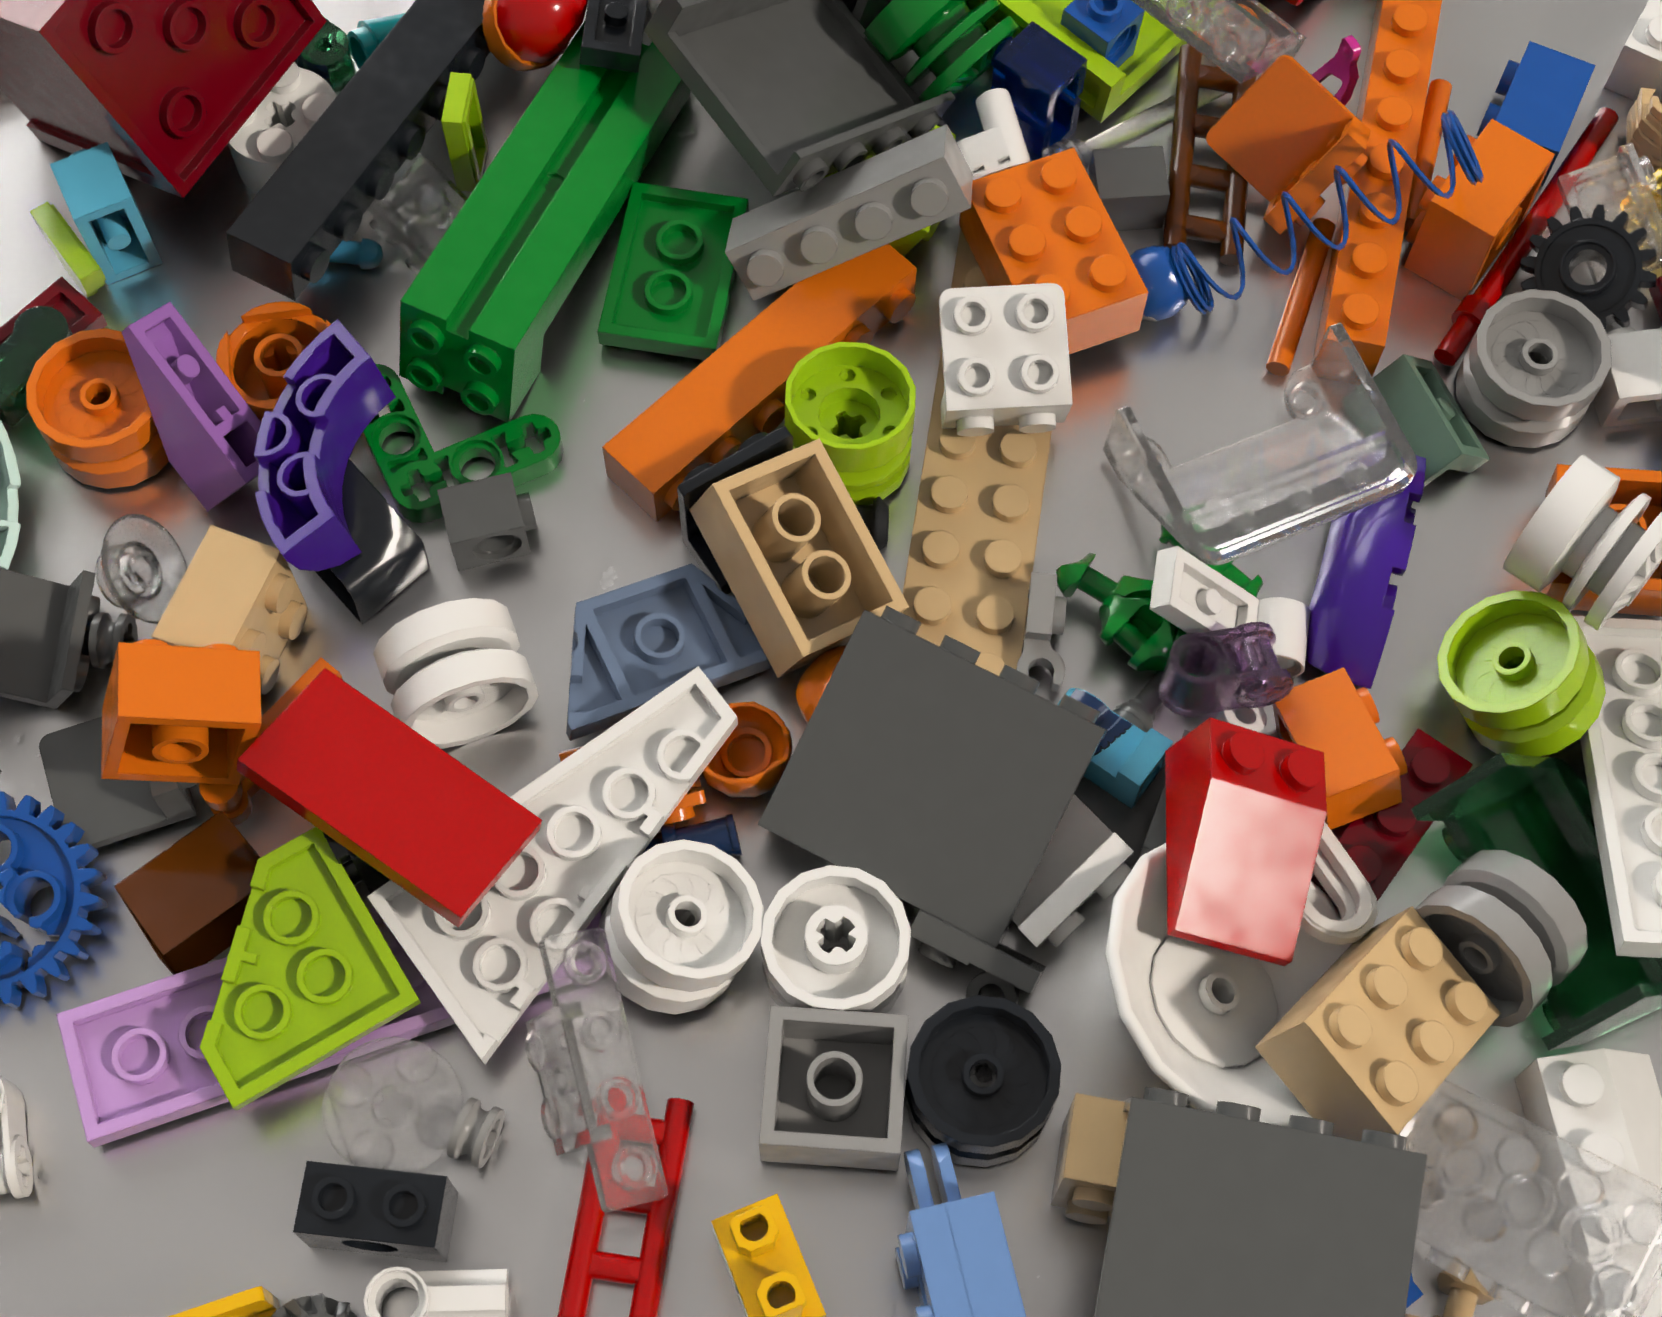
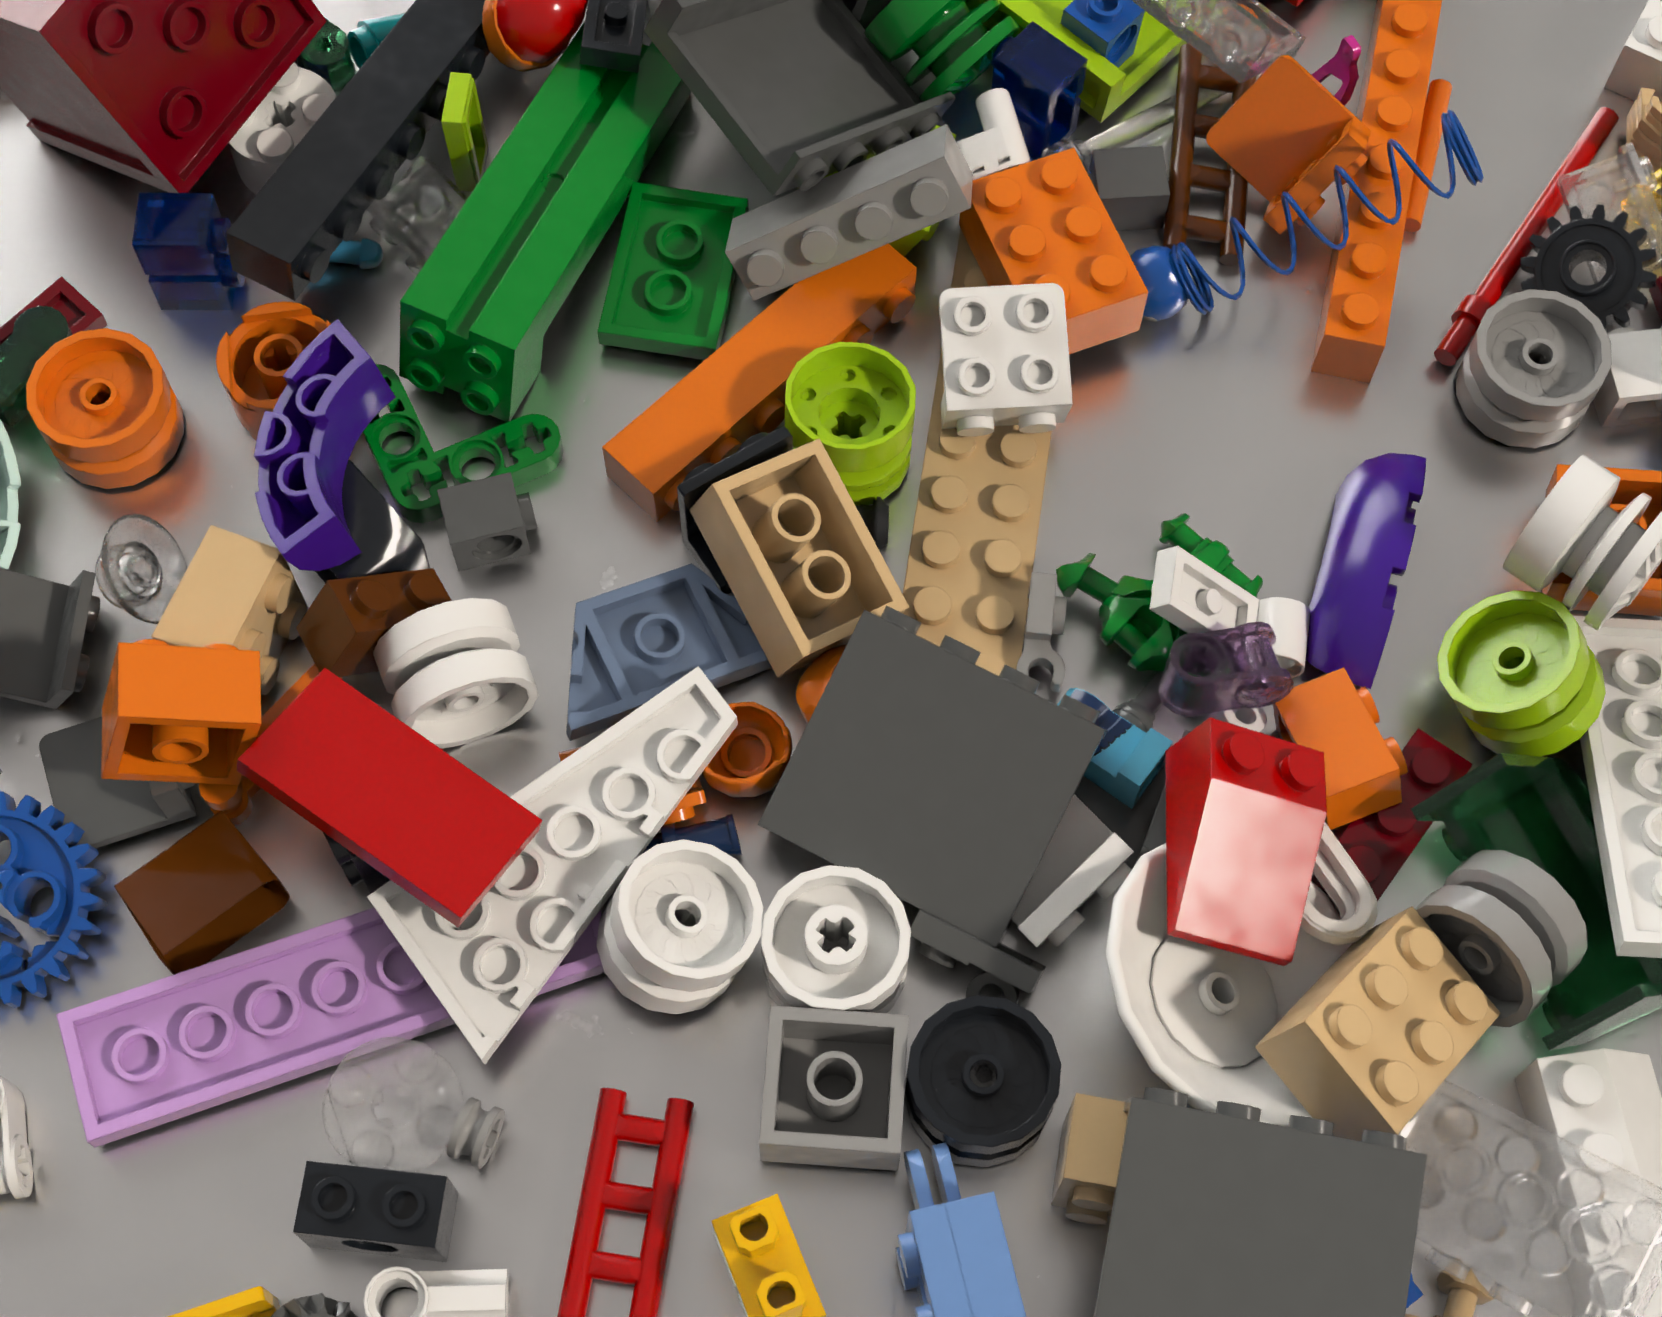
(69, 249): lime tile -> none
(106, 212): medium azure brick -> none
(106, 634): dark grey bush -> none
(185, 251): none -> clear blue piece
(194, 406): medium lavender slope -> none
(299, 974): lime plate -> none
(357, 611): none -> reddish brown brick
(592, 1072): clear bracket -> none
(1283, 481): clear windscreen -> none
(1299, 299): orange bar -> none
(1430, 417): sand green panel -> none
(1465, 234): orange brick -> none
(1540, 96): blue brick -> none

